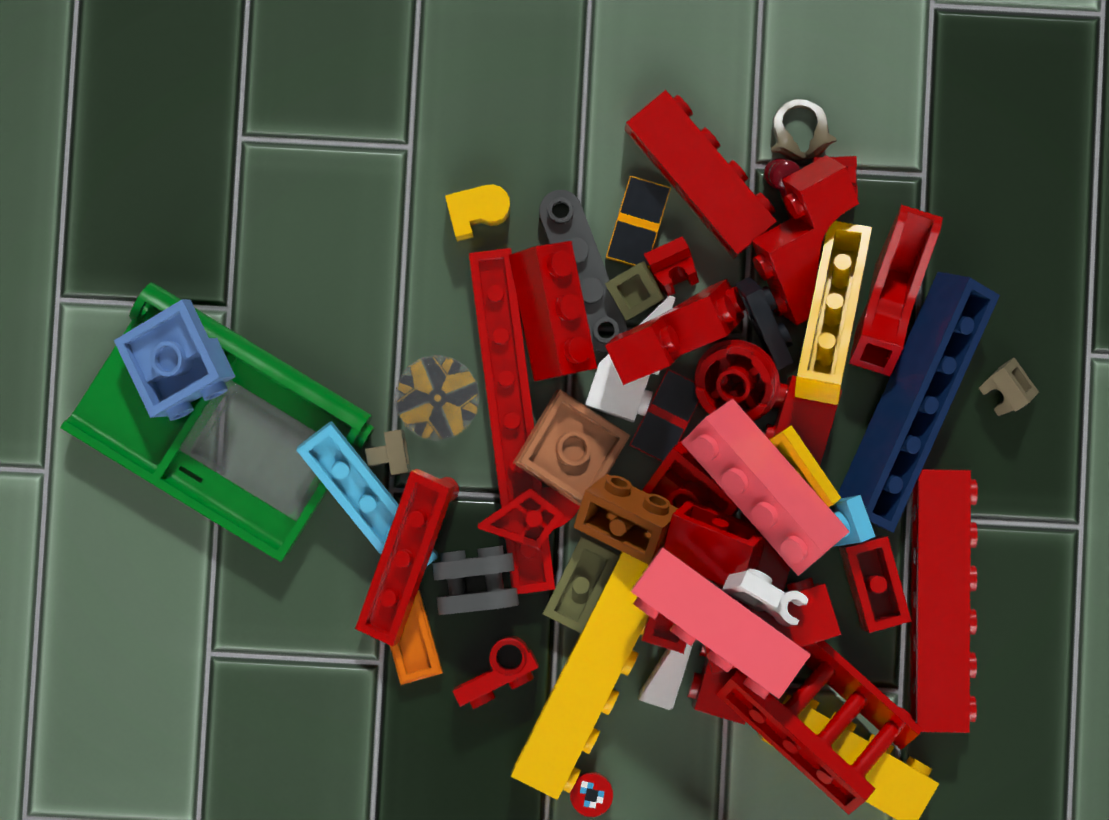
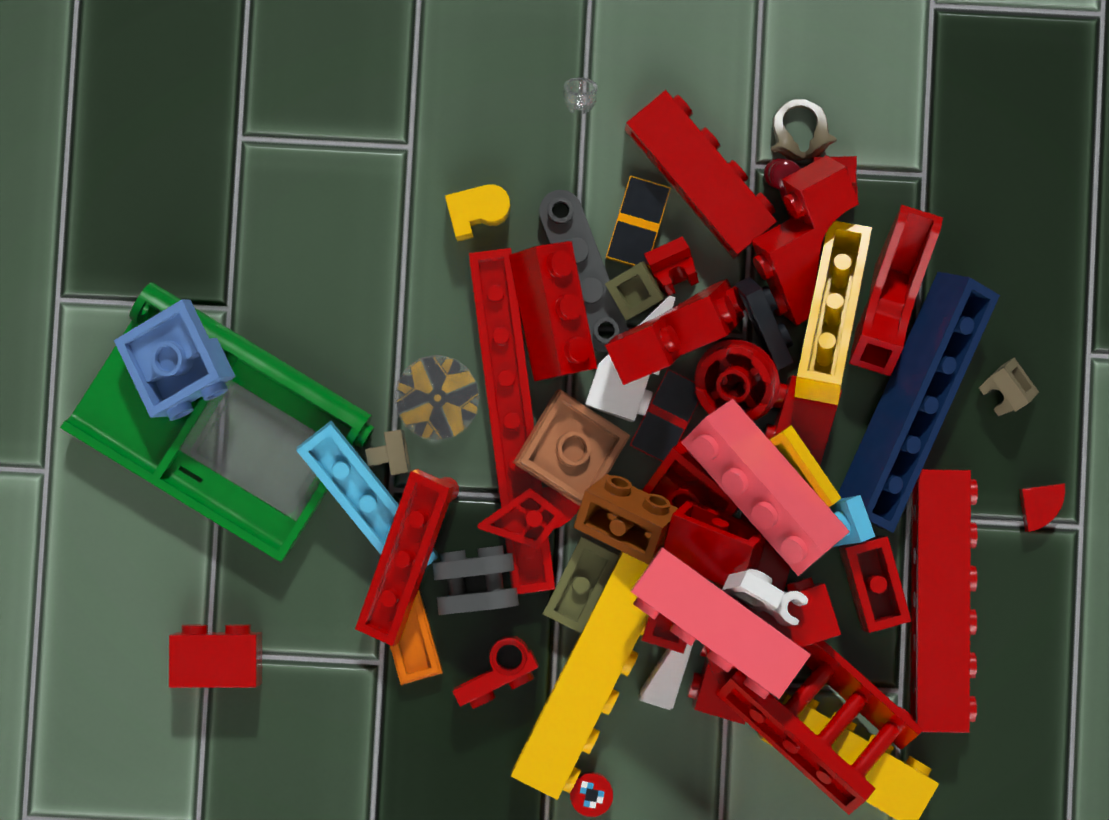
(215, 658): none -> red brick
(580, 94): none -> clear hinge
(1041, 505): none -> red tile

